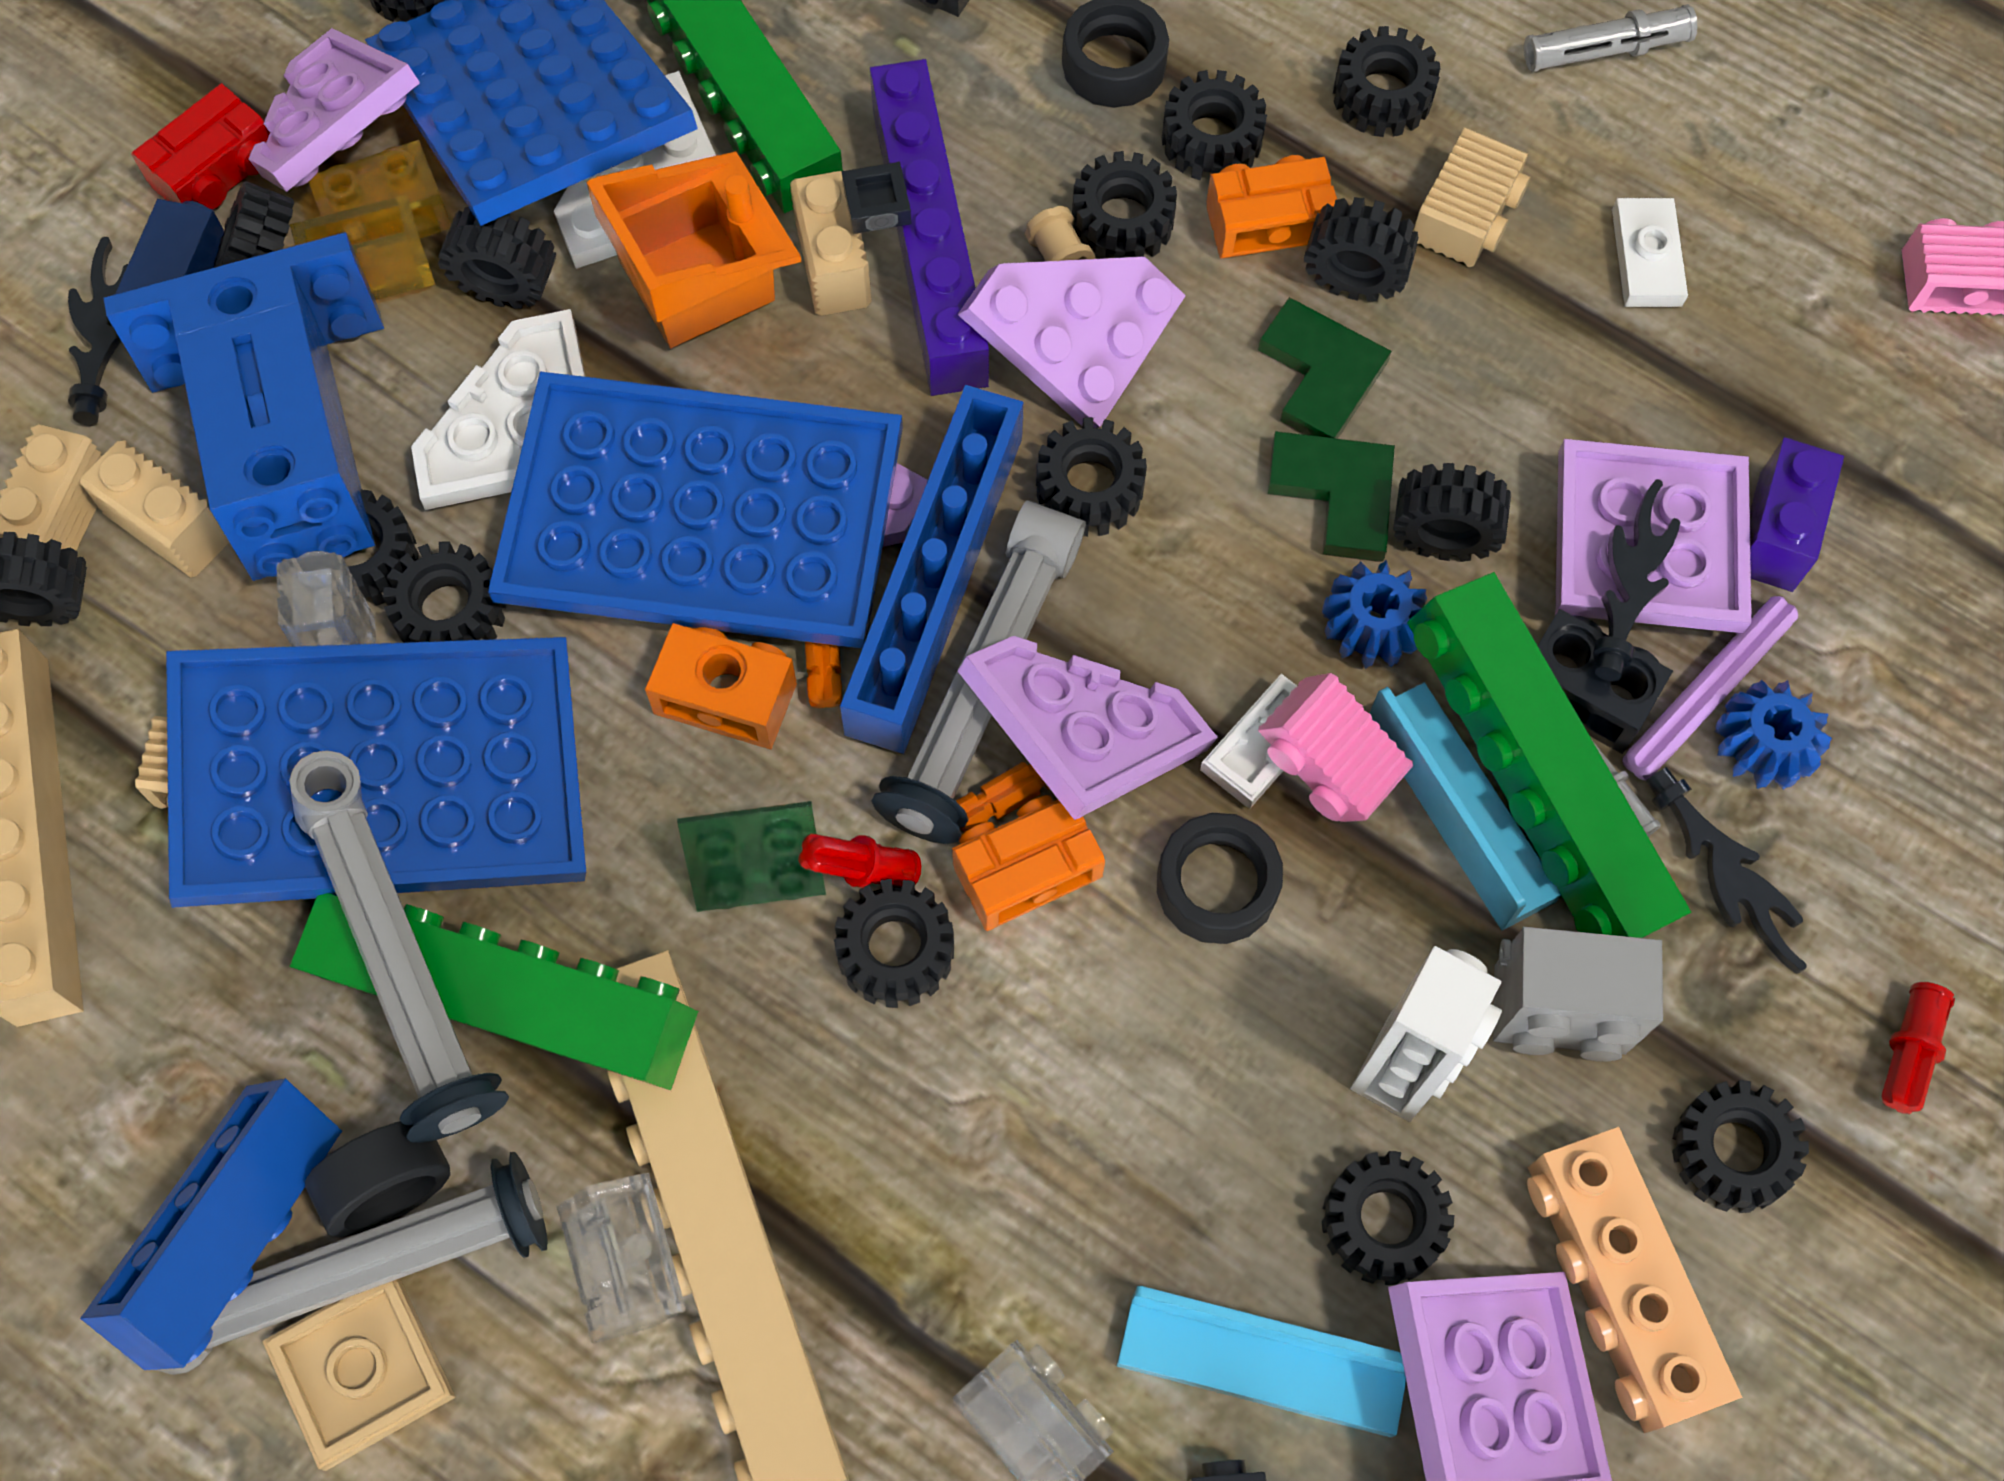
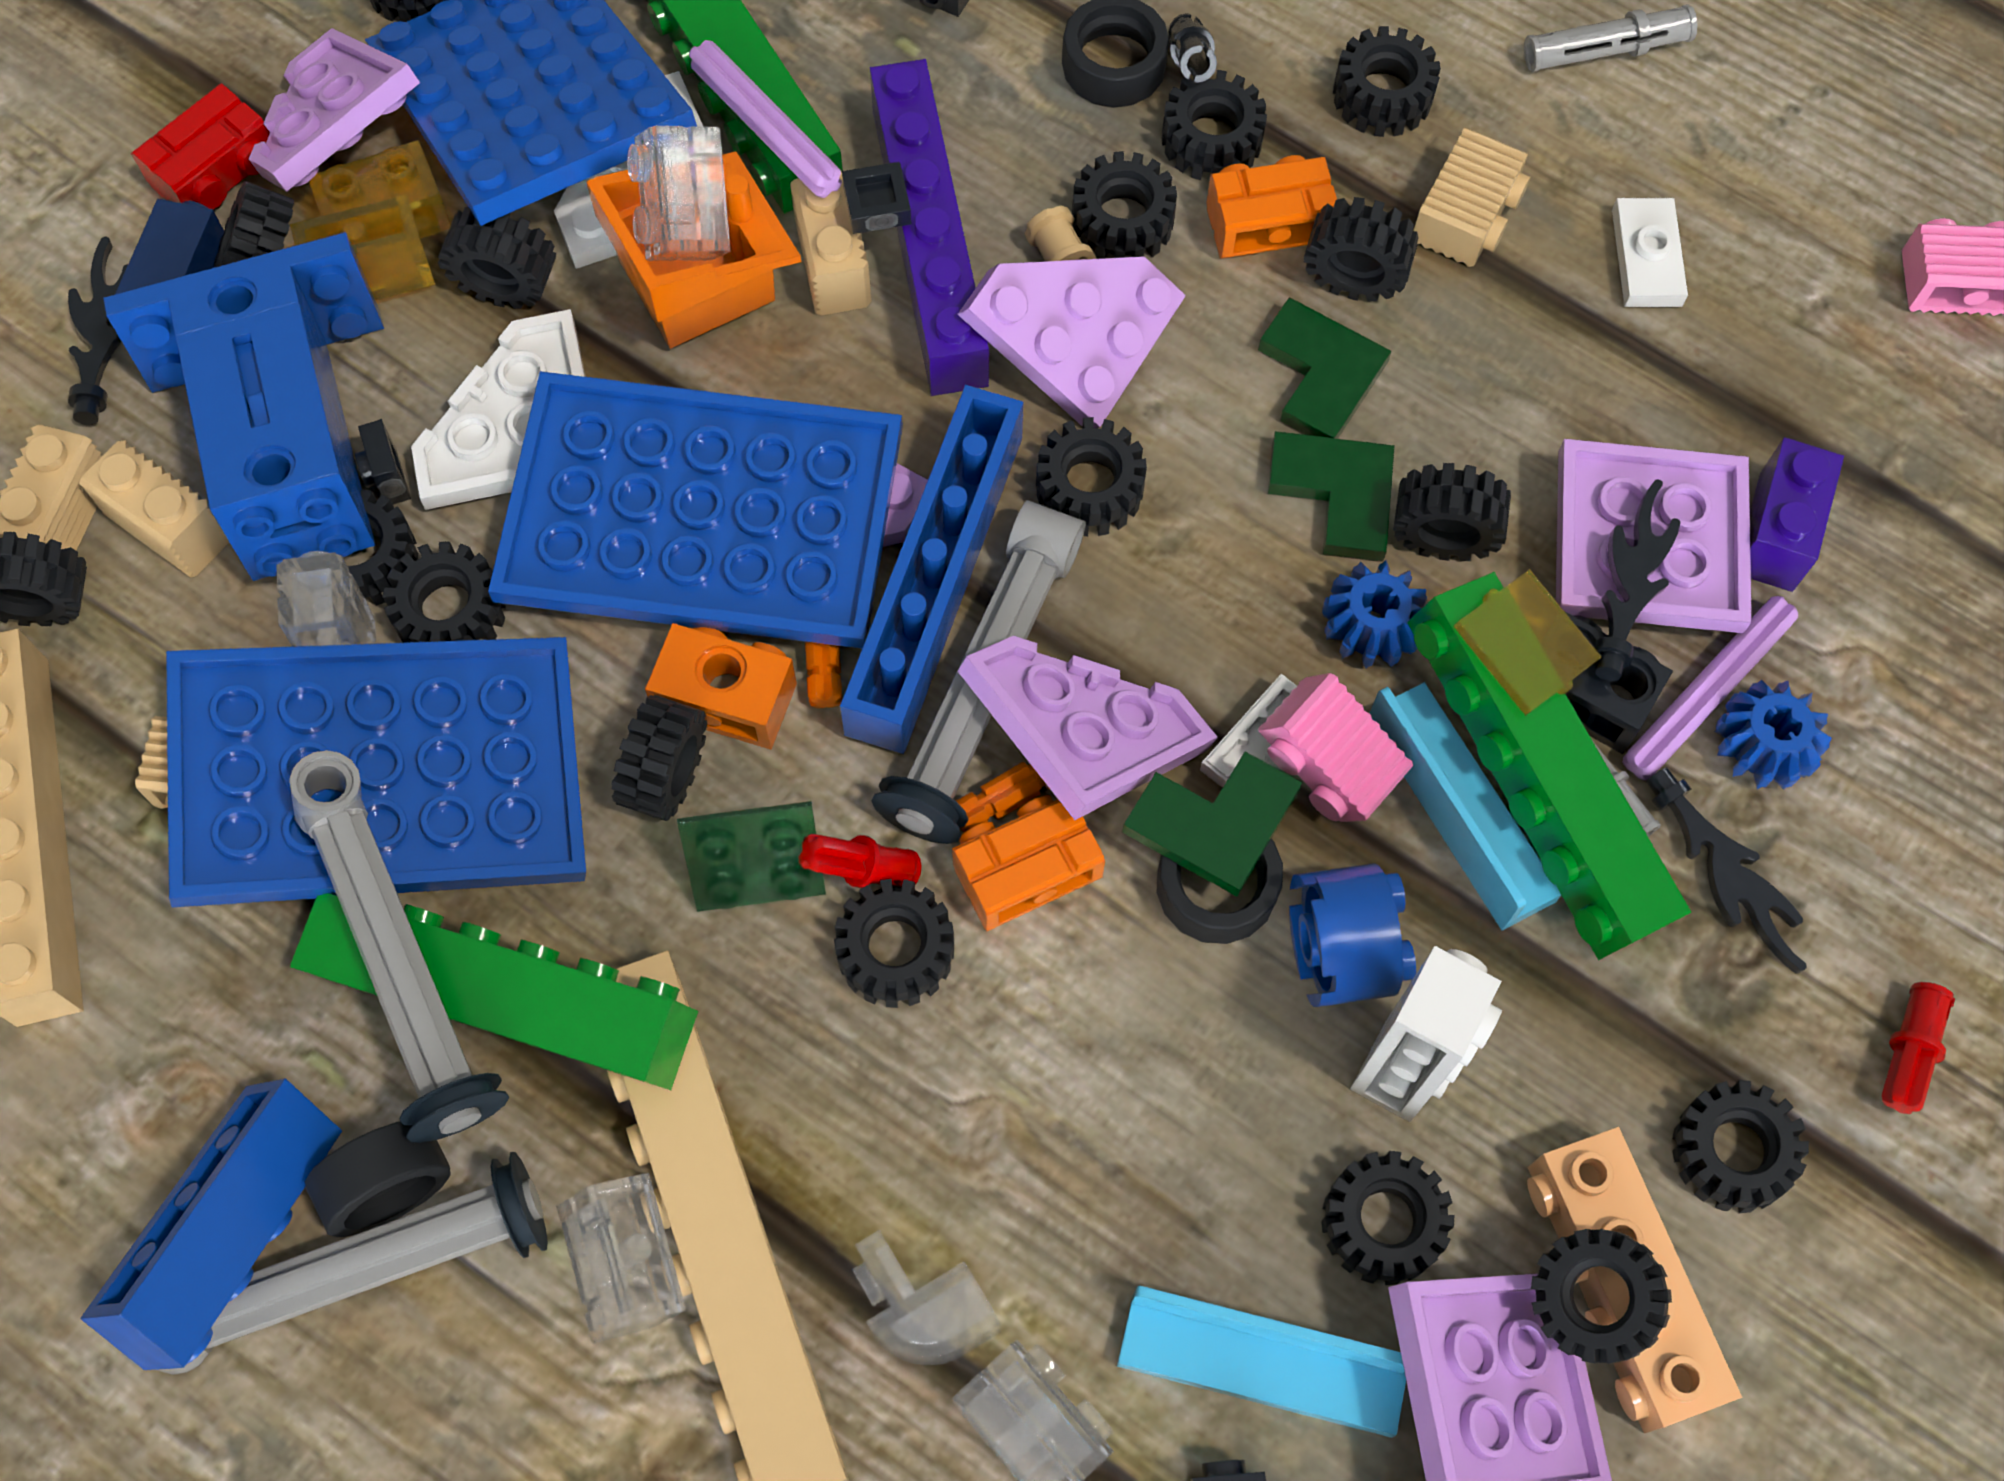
(358, 1372): tan tile -> none
(380, 462): none -> black plate
(659, 757): none -> black tyre
(680, 193): none -> clear brick
(765, 119): none -> lavender axle
(924, 1324): none -> clear brick
(1187, 45): none -> black pin
(1216, 838): none -> dark green tile
(1350, 934): none -> blue brick
(1527, 642): none -> clear yellow piece
(1564, 1322): none -> black tyre
(1578, 992): light grey brick -> none

